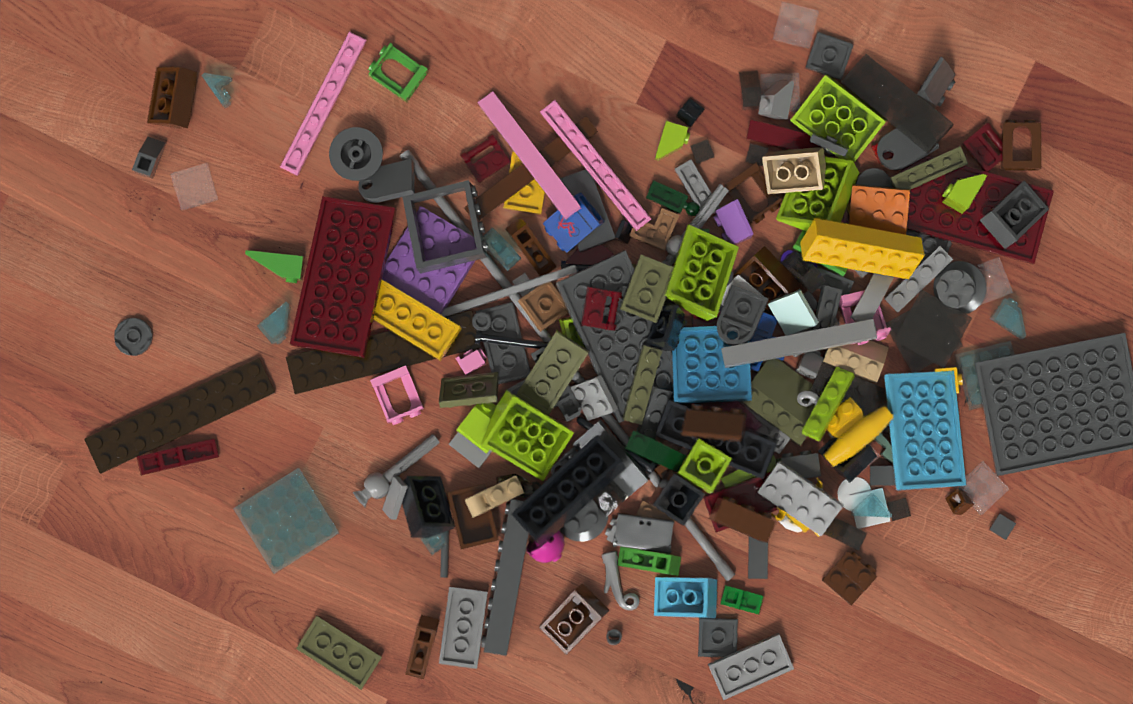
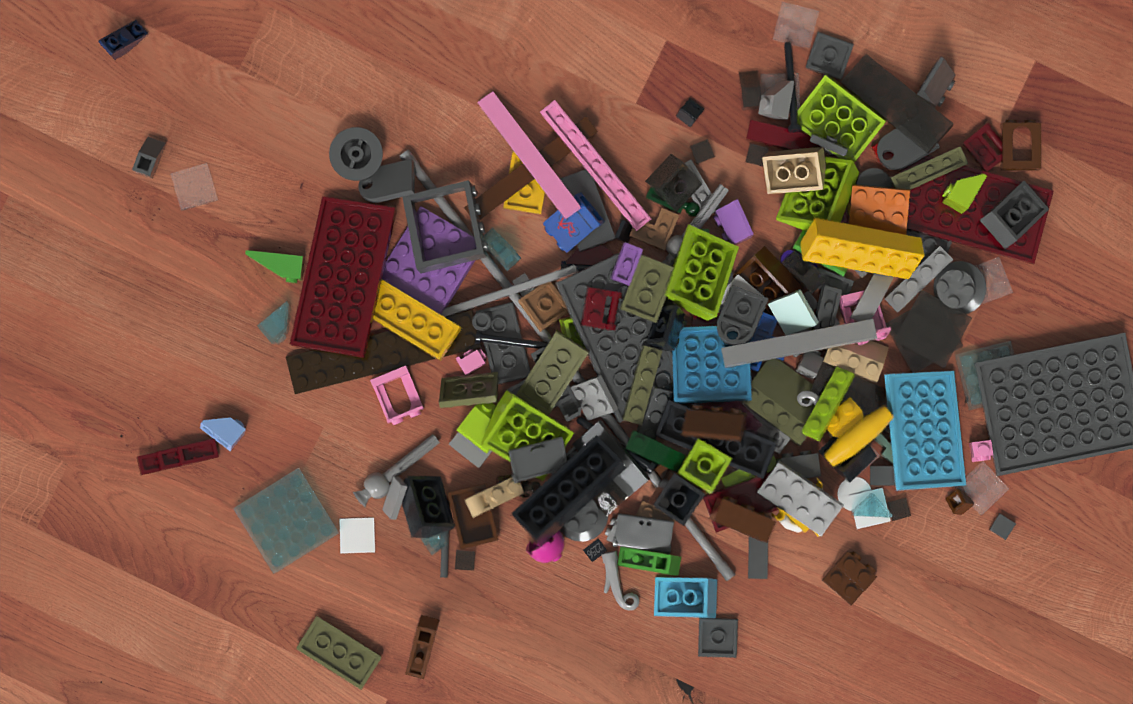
(123, 39): none -> dark blue slope
(133, 336): dark grey tile -> none
(172, 97): reddish brown slope -> none
(179, 416): dark brown plate -> none
(217, 82): clear light blue slope -> none
(224, 431): none -> light blue slope
(323, 104): bright pink tile -> none
(357, 535): none -> white sticker
(391, 52): bright green panel -> none
(463, 627): light grey plate -> none
(465, 560): none -> clear smoke tile
(488, 164): dark red plate -> none
(506, 584): dark grey brick -> none
(530, 247): reddish brown slope -> none
(539, 461): none -> dark grey door
(574, 618): reddish brown slope -> none
(595, 550): none -> black sticker
(616, 634): dark grey hinge -> none
(626, 263): none -> medium lavender plate
(672, 139): lime slope -> none
(673, 182): none -> clear smoke slope
(742, 600): green slope -> none
(750, 666): light grey plate -> none
(773, 199): reddish brown panel -> none
(794, 127): none -> black bar
(845, 534): clear smoke slope -> none
(958, 377): yellow bracket -> none
(981, 450): none -> bright pink brick
(1009, 317): clear light blue slope -> none

